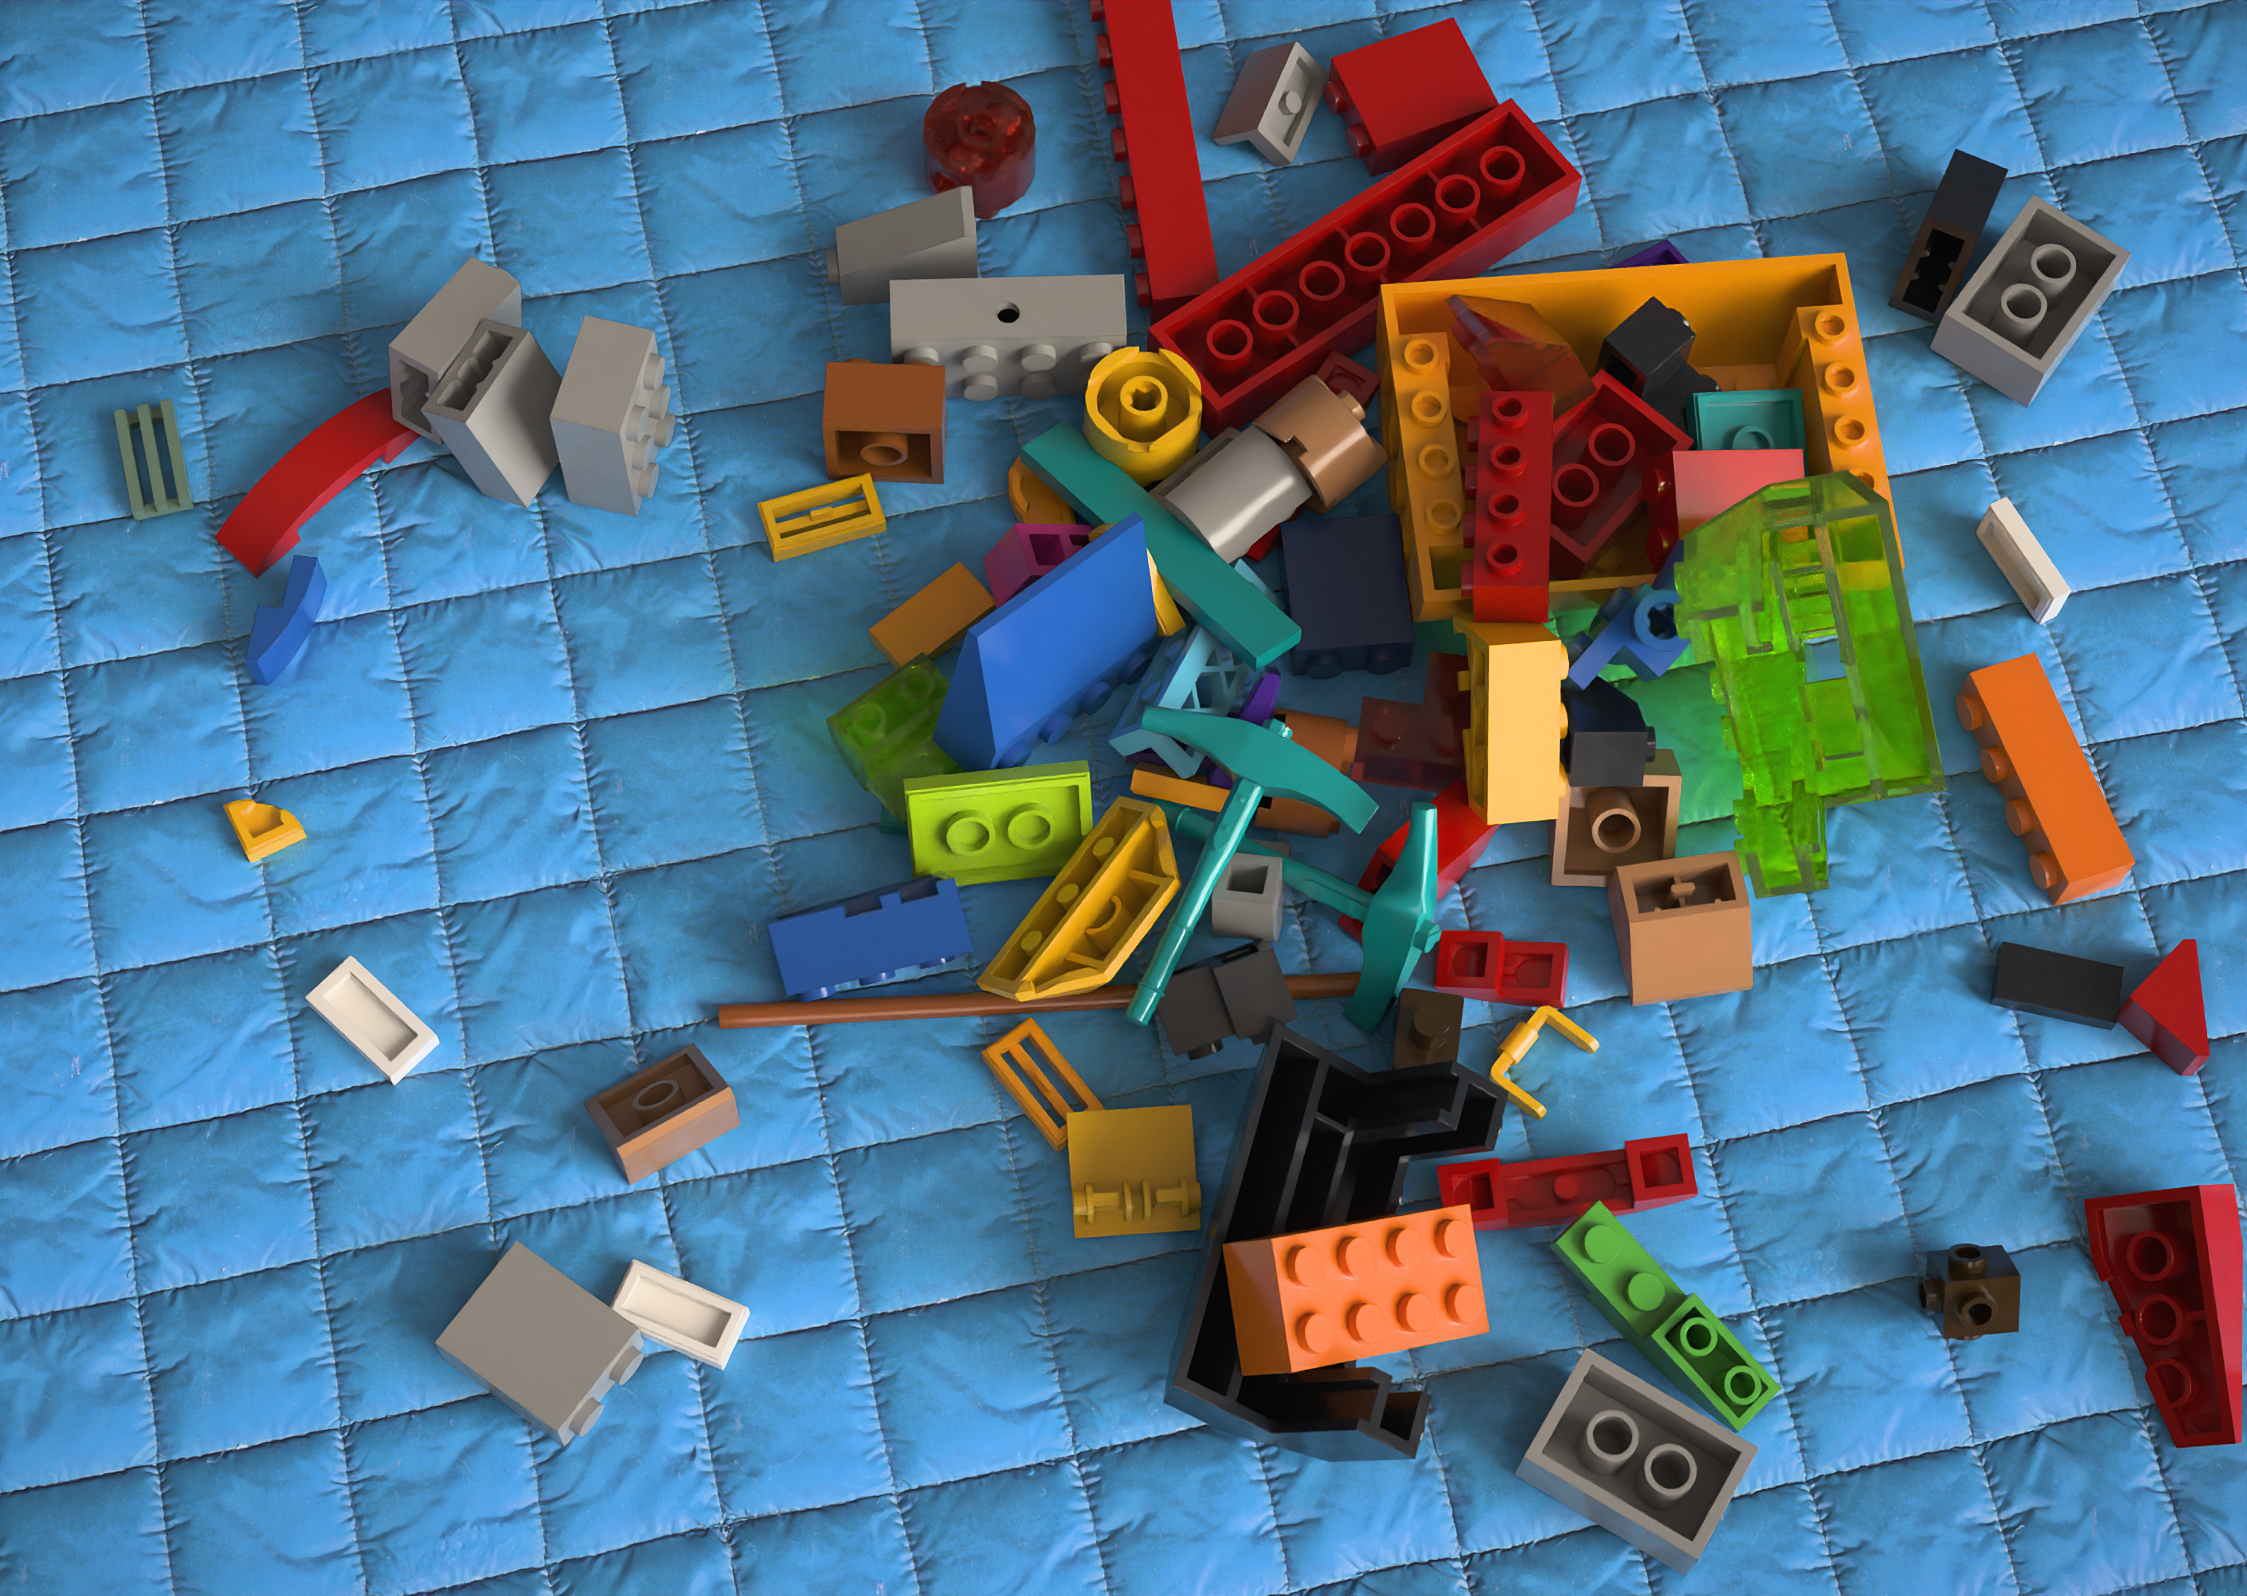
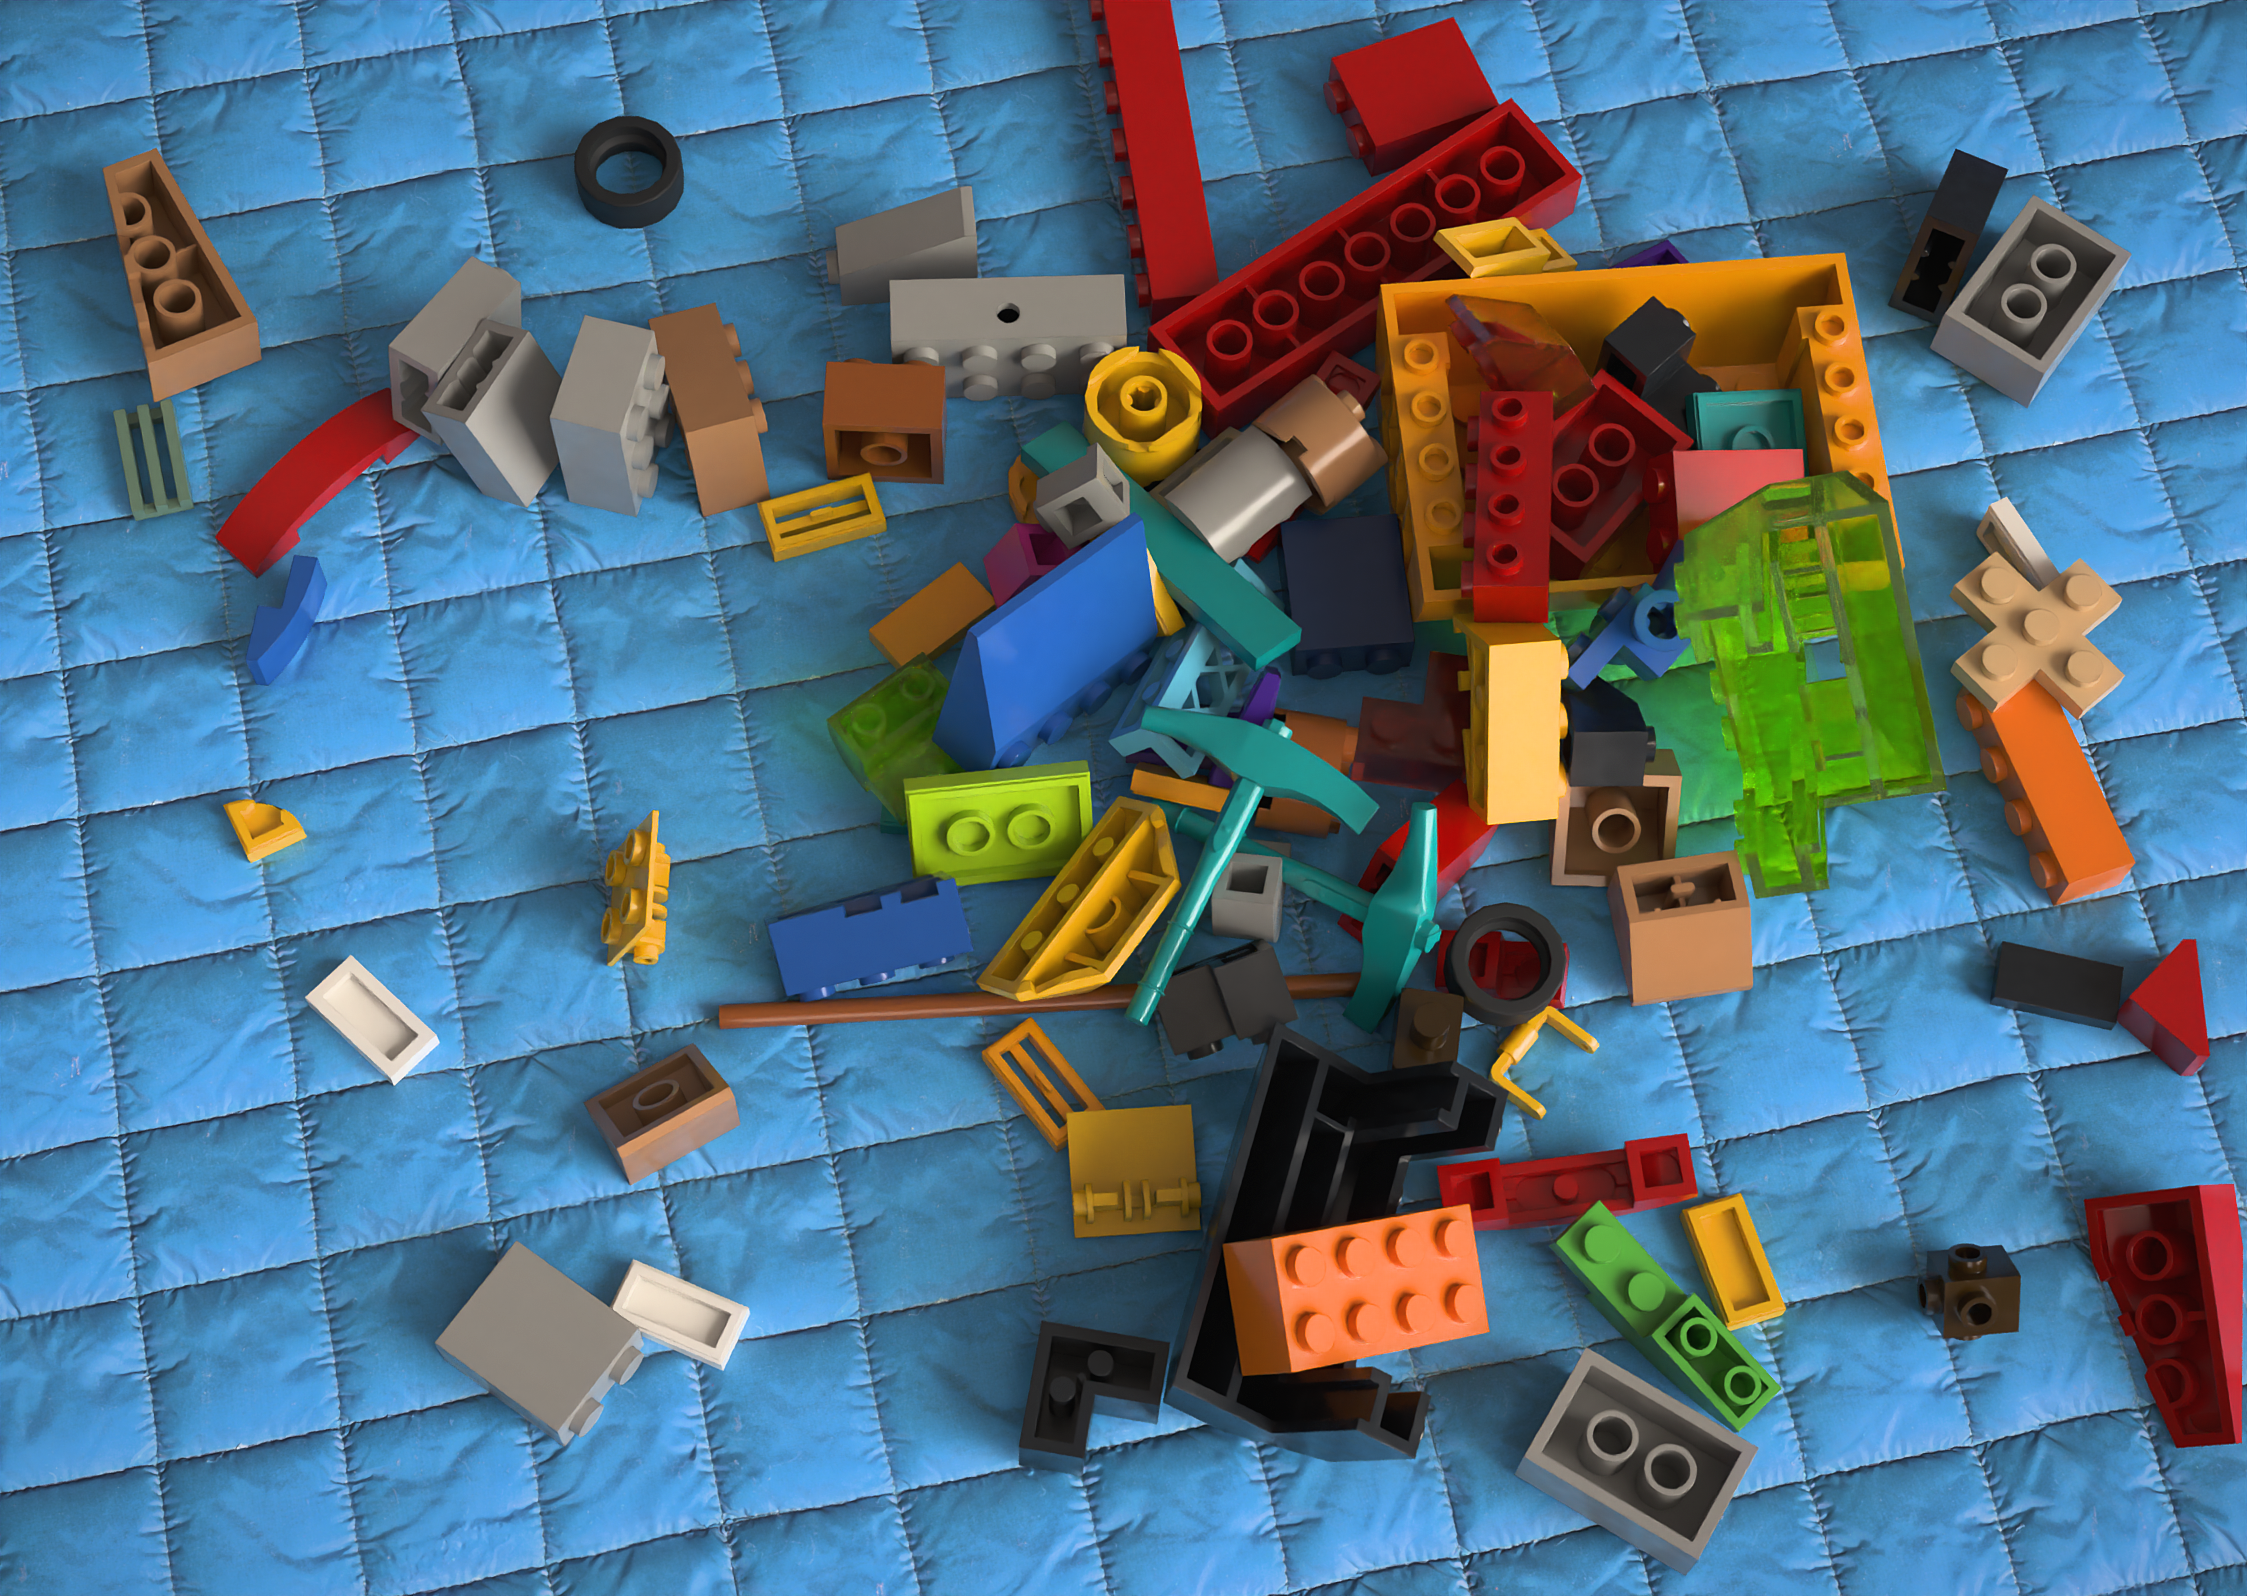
(179, 290): none -> medium nougat wedge
(629, 135): none -> black tyre
(639, 885): none -> yellow hinge
(713, 407): none -> medium nougat wedge
(980, 141): clear red brick -> none
(1082, 498): none -> light grey brick
(1084, 1375): none -> black brick
(1273, 102): light grey panel -> none
(1503, 249): none -> yellow slope
(1530, 926): none -> black tyre
(1732, 1262): none -> yellow tile
(2036, 635): none -> tan plate

